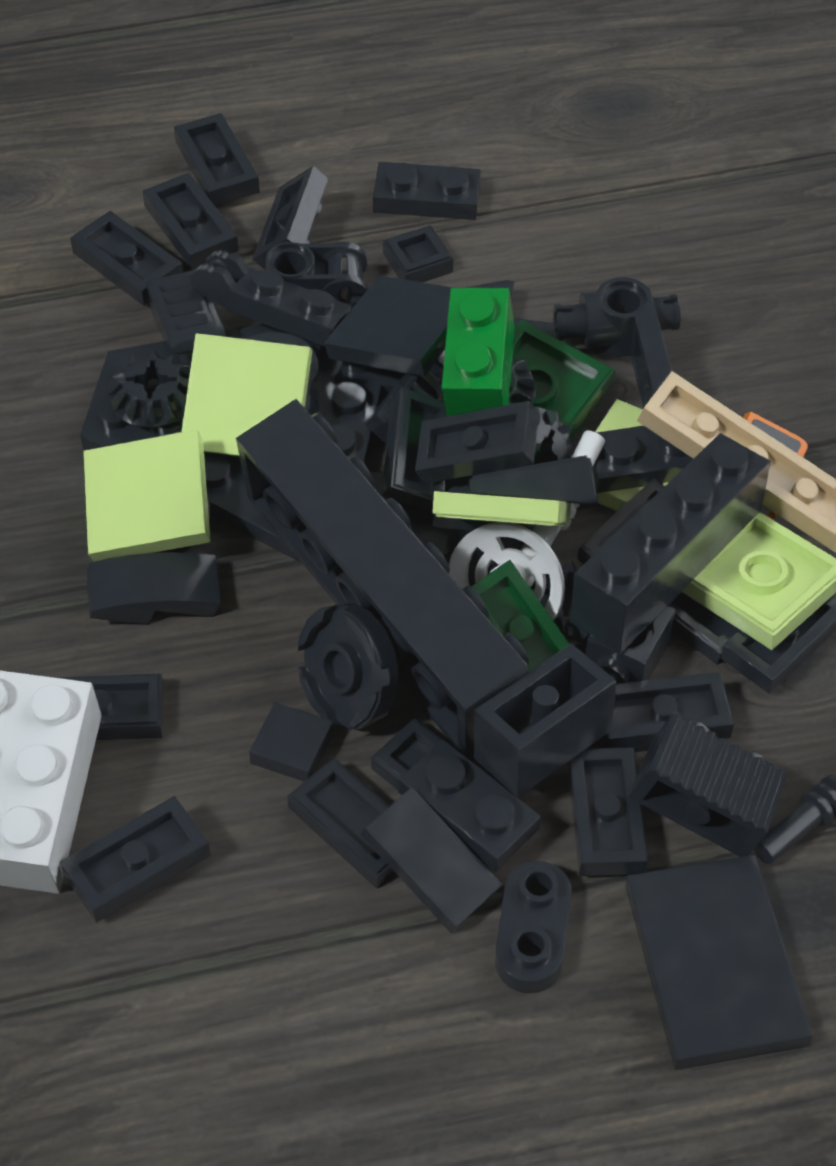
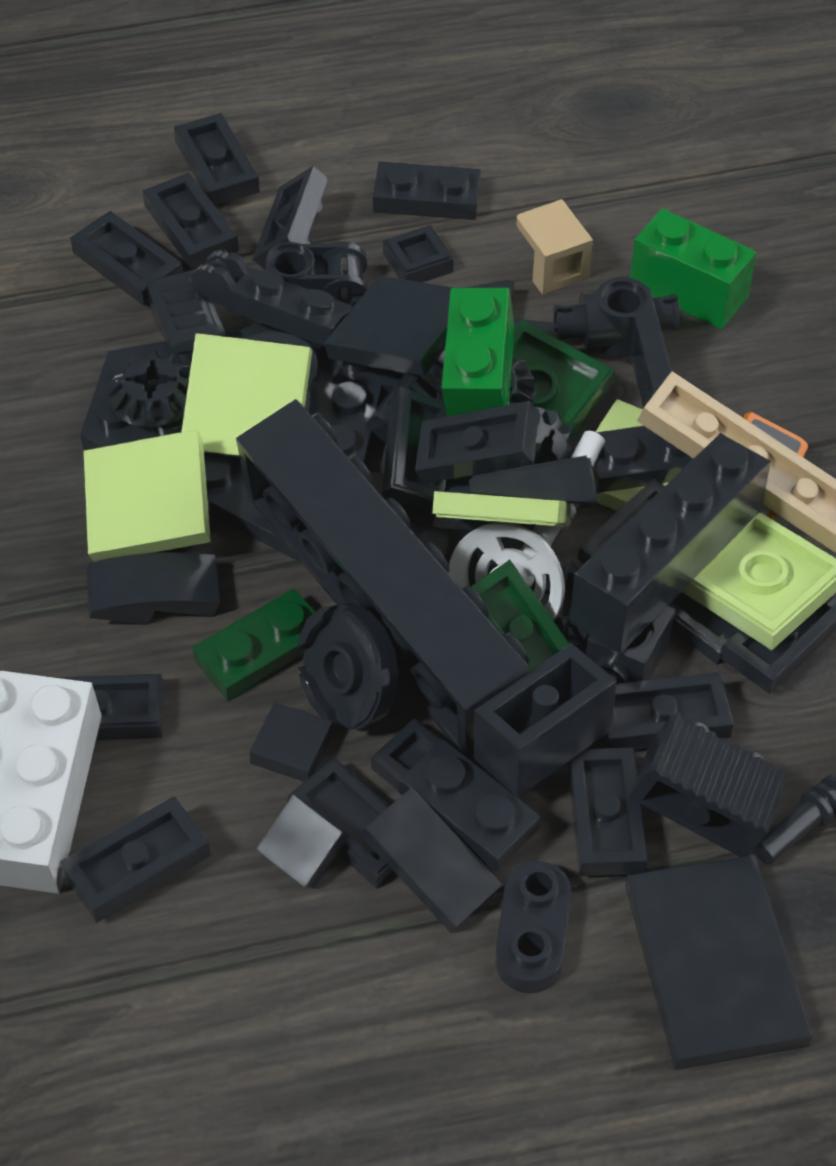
(254, 645): none -> dark green plate
(303, 841): none -> tile
(559, 246): none -> tan panel
(694, 263): none -> green brick

